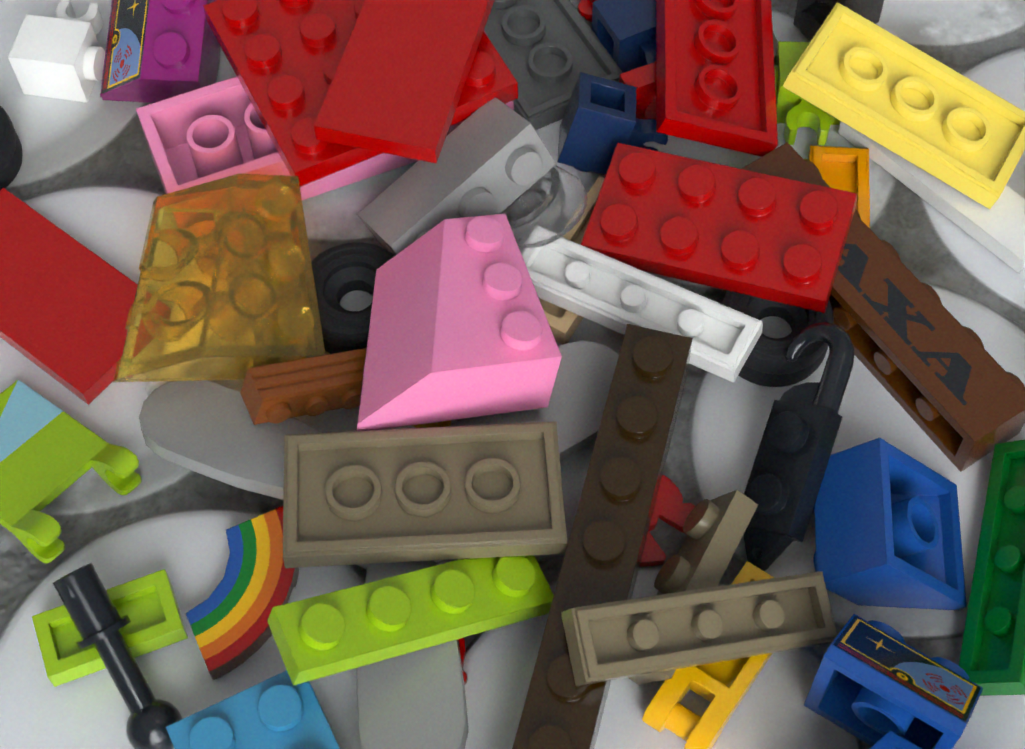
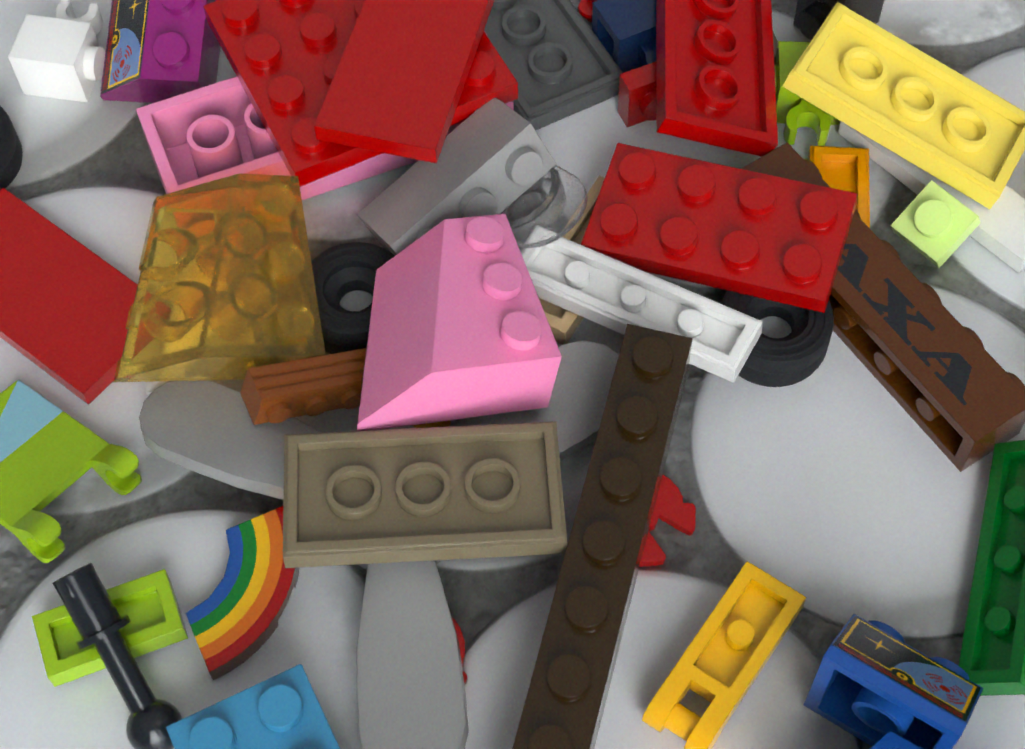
(406, 613): lime plate -> none
(598, 119): dark blue brick -> none
(697, 627): dark tan tile -> none
(712, 538): dark tan plate -> none
(796, 449): black plate -> none
(889, 531): blue slope -> none
(935, 223): none -> yellowish green plate

